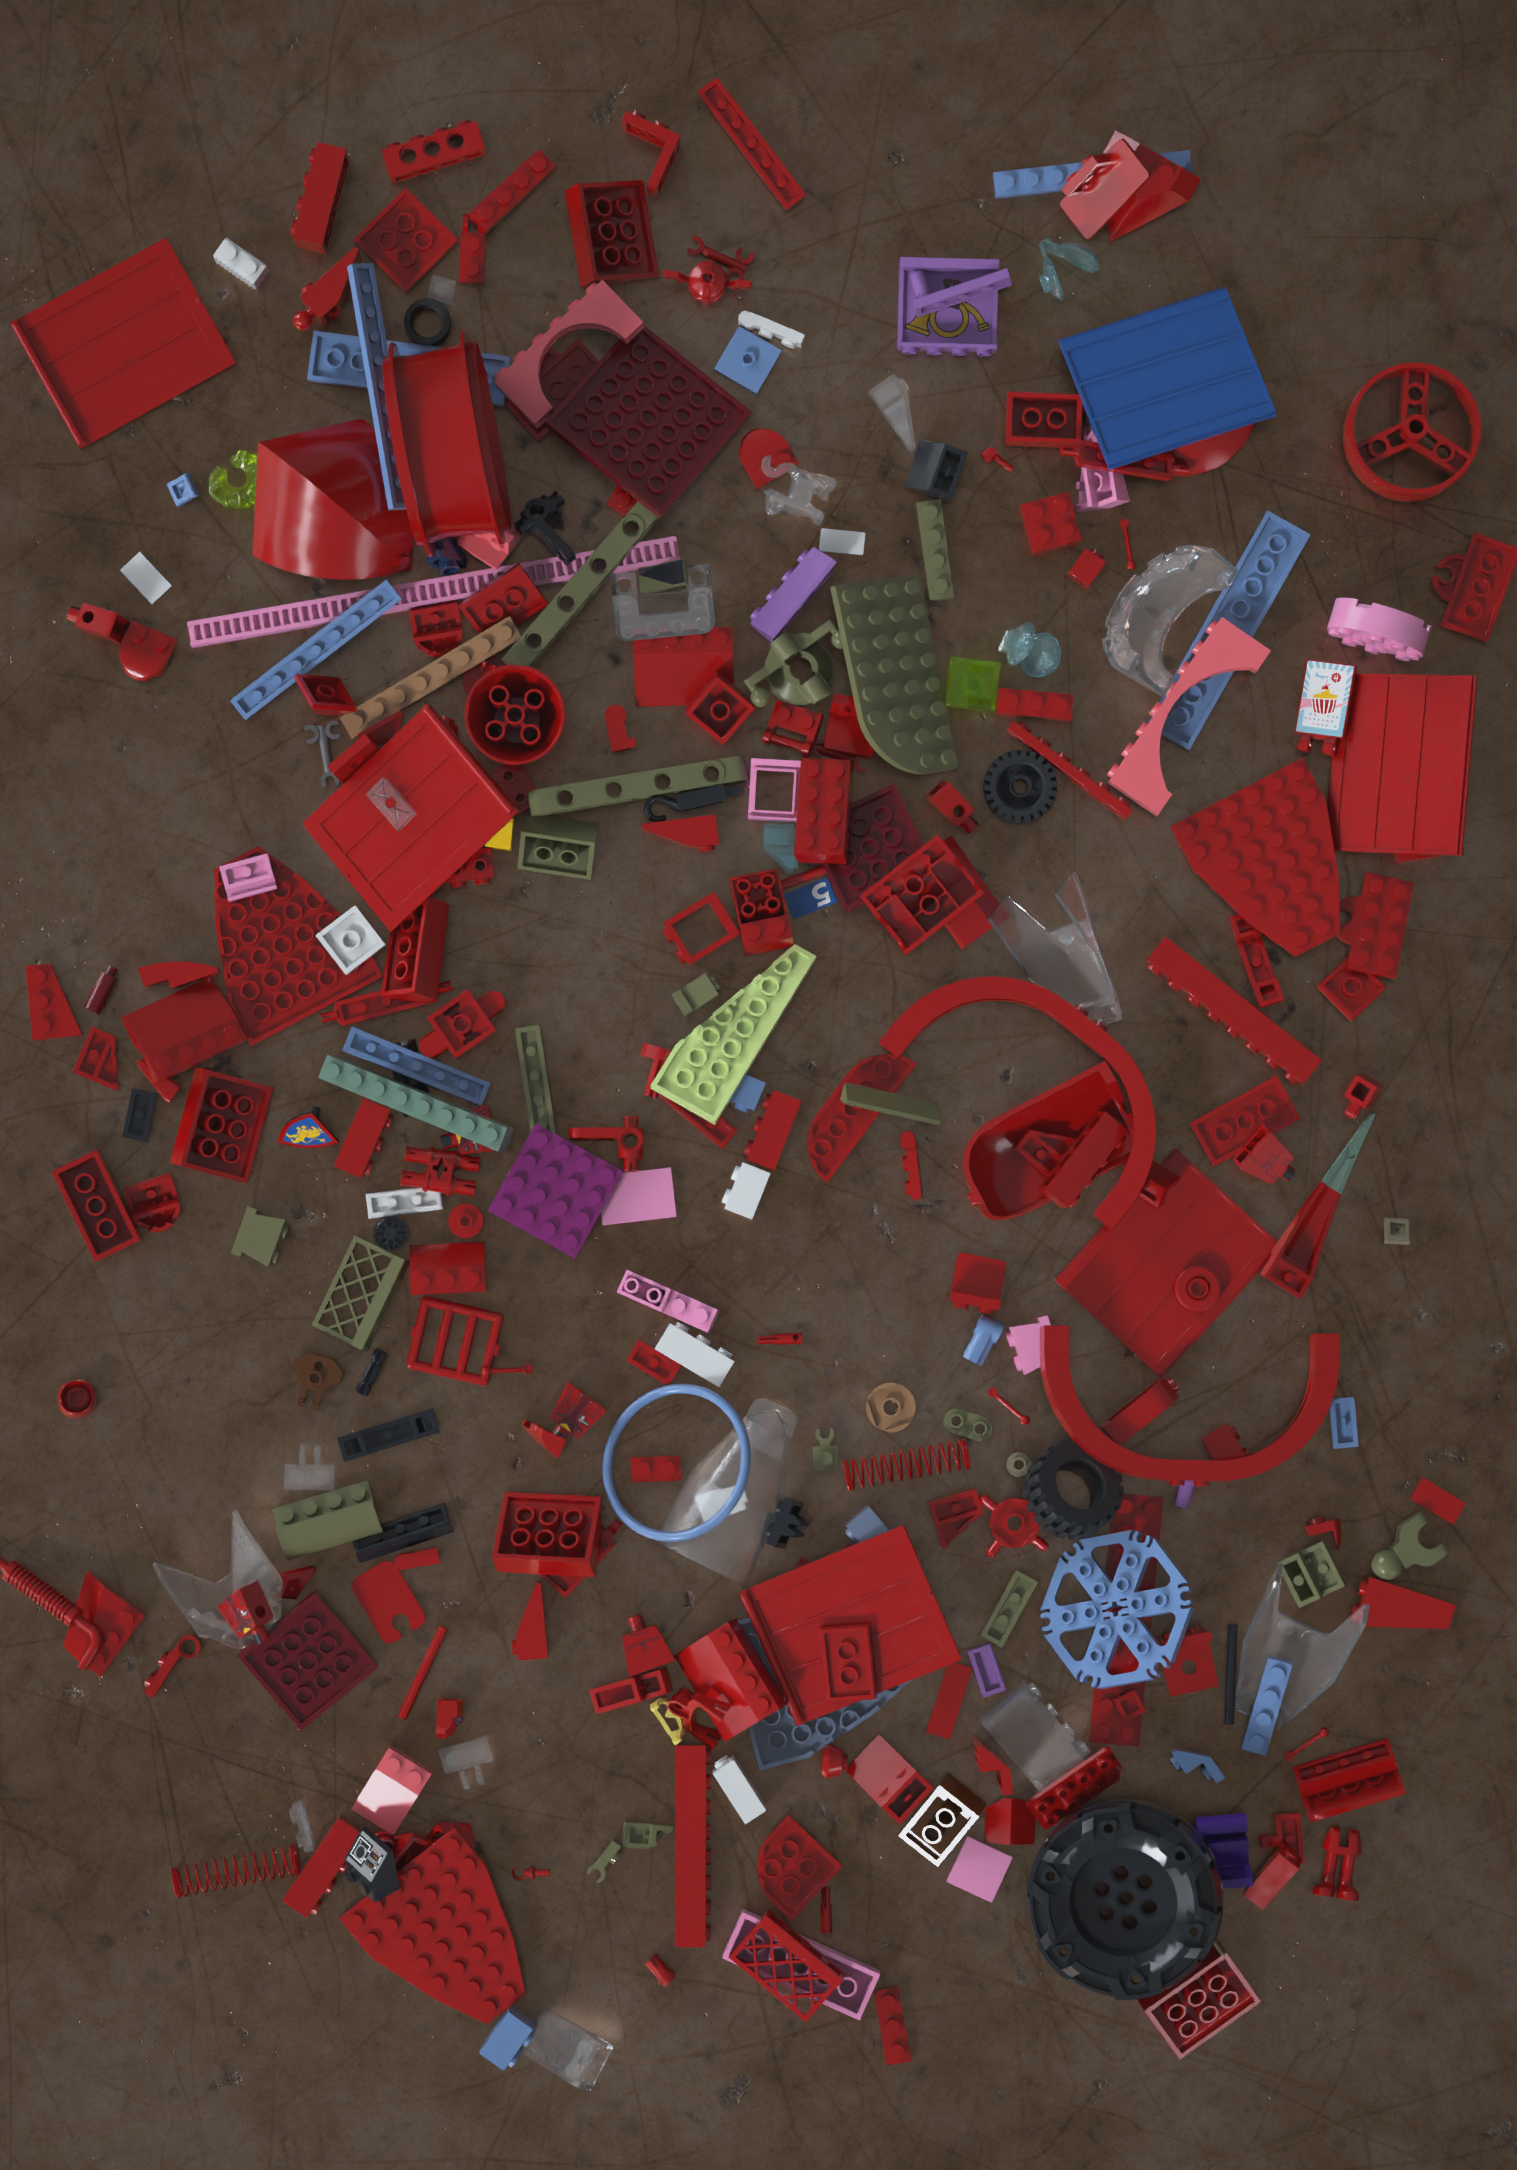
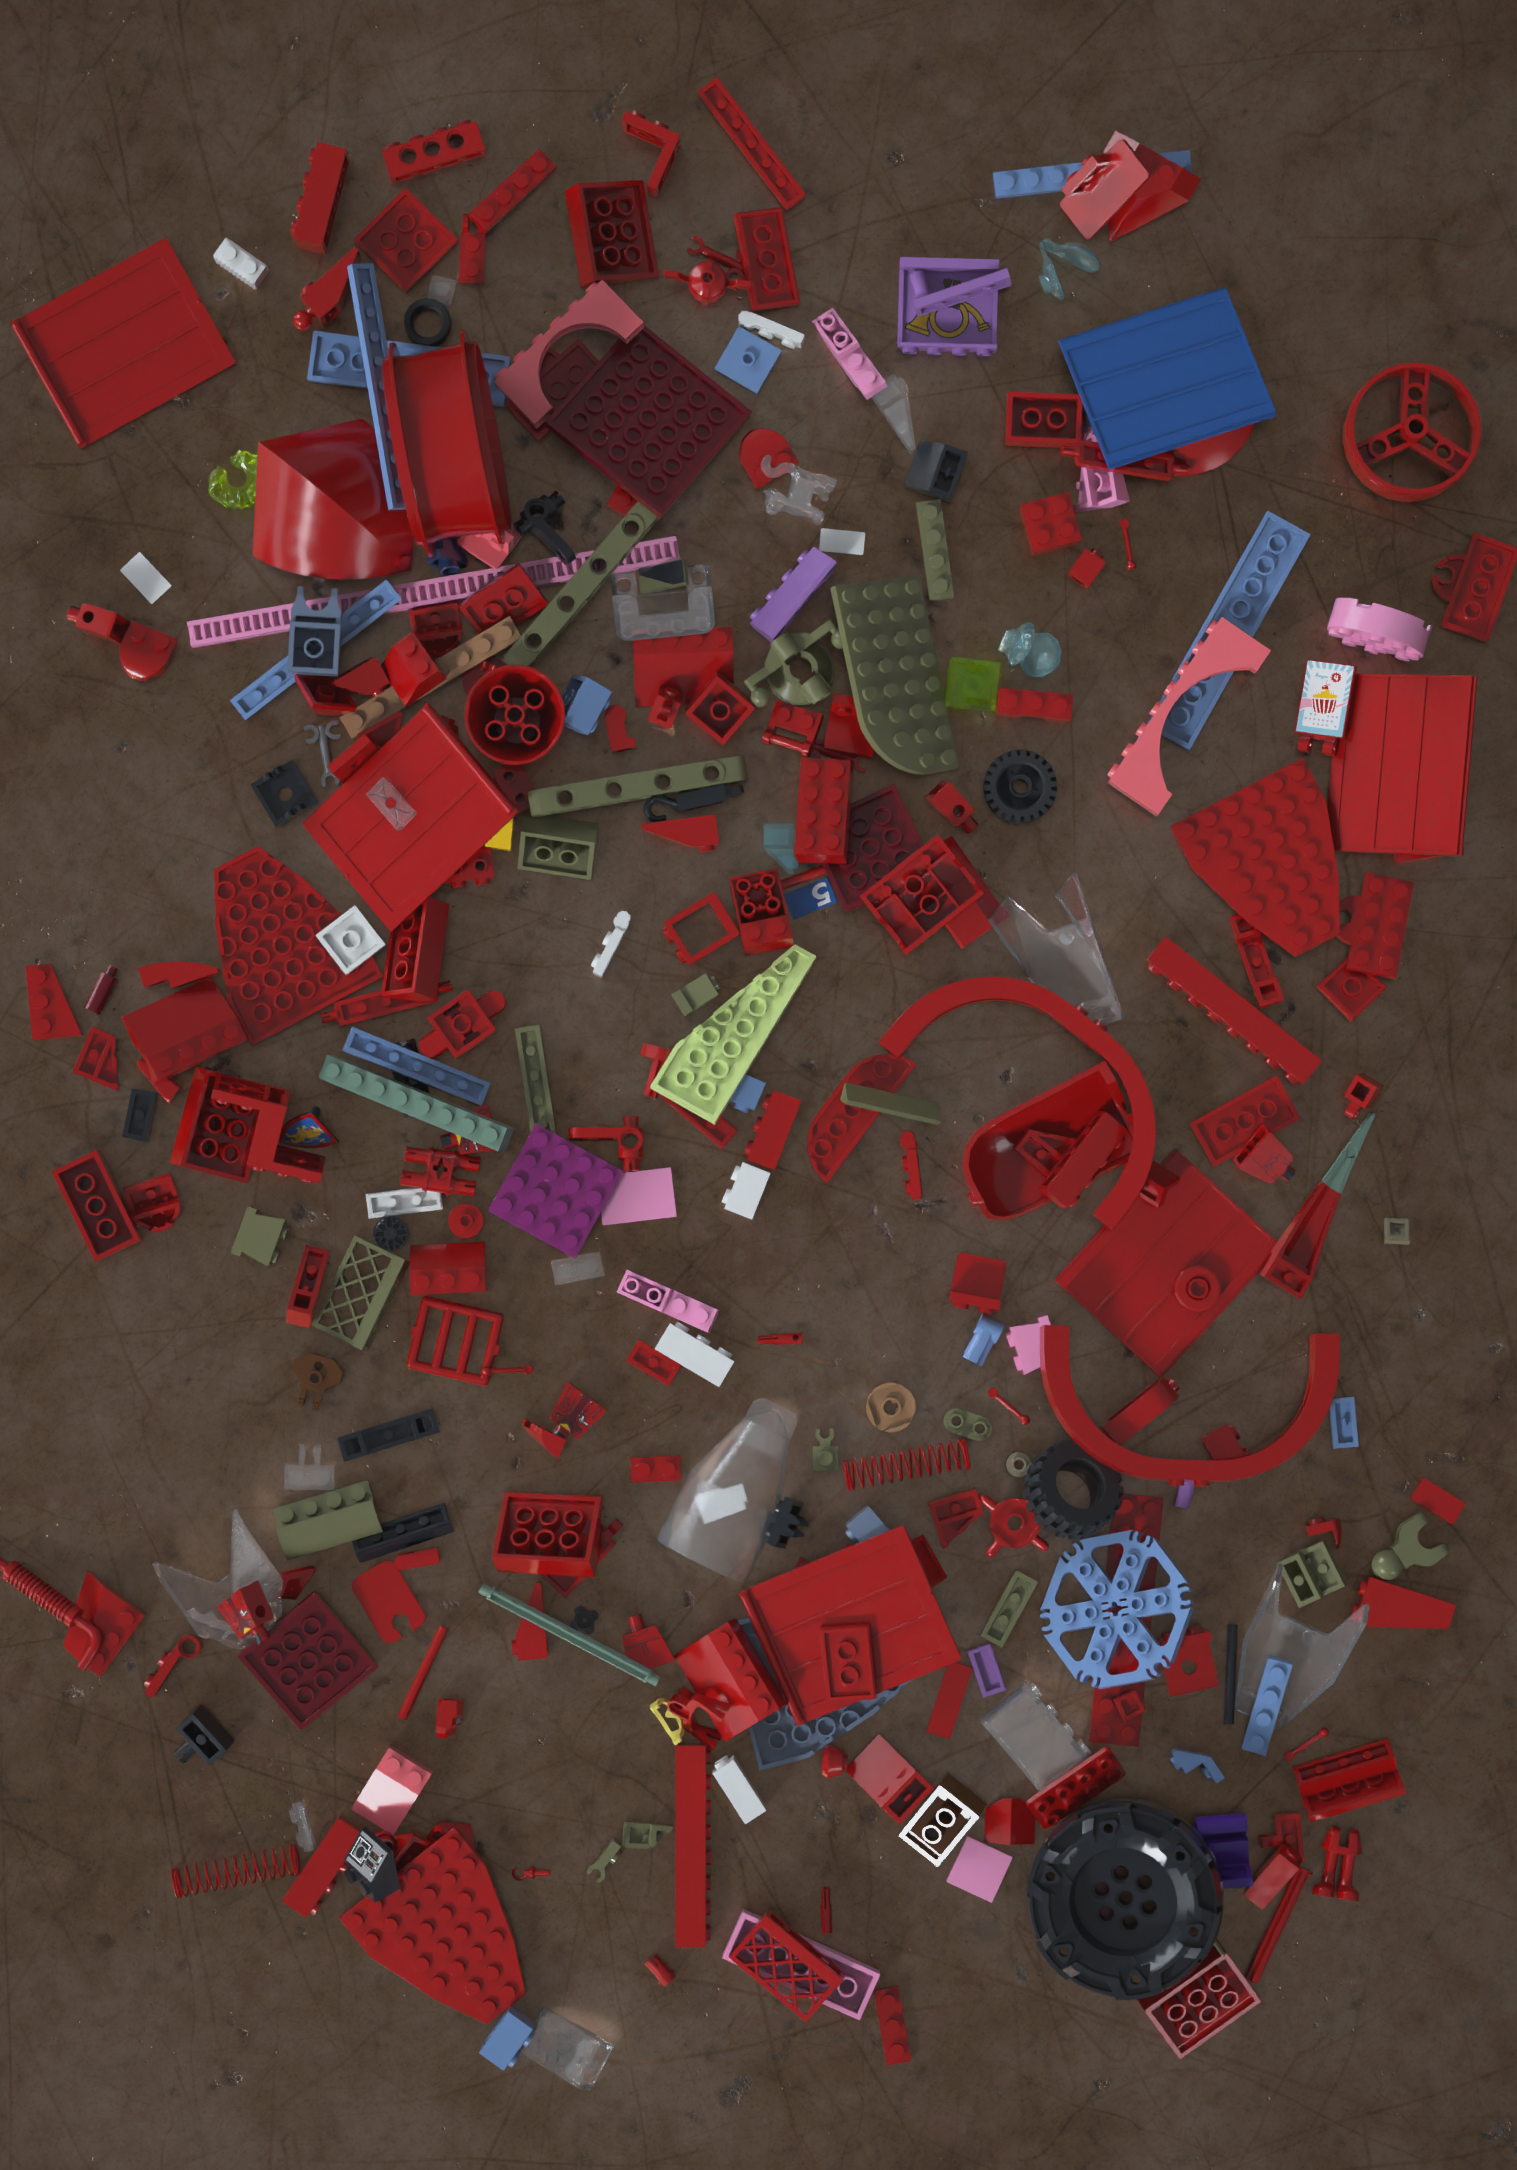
(77, 1399): red hair -> none
(183, 489): medium blue tile -> none
(202, 1736): none -> black brick
(248, 877): bright pink plate -> none
(264, 1148): none -> red bracket
(284, 776): none -> black piece
(307, 1287): none -> red slope
(315, 627): none -> sand blue brick
(362, 679): none -> red slope
(364, 1138): red brick -> none
(371, 1372): black axle -> none
(411, 669): none -> red slope
(465, 1756): clear hinge -> none
(569, 1634): none -> sand green piece
(577, 1623): none -> black plate
(578, 1269): none -> clear plate
(583, 703): none -> medium blue brick
(611, 942): none -> white hinge
(631, 1690): red slope -> none
(665, 707): none -> red brick
(736, 1493): medium blue piece -> none
(766, 259): none -> red tile
(772, 765): bright pink piece -> none
(793, 1867): red plate -> none
(849, 354): none -> bright pink slope
(929, 1561): none -> red tile
(989, 1760): red slope -> none
(990, 454): red hand -> none
(1077, 775): red plate -> none
(1152, 604): clear windscreen -> none
(1277, 1925): none -> red axle

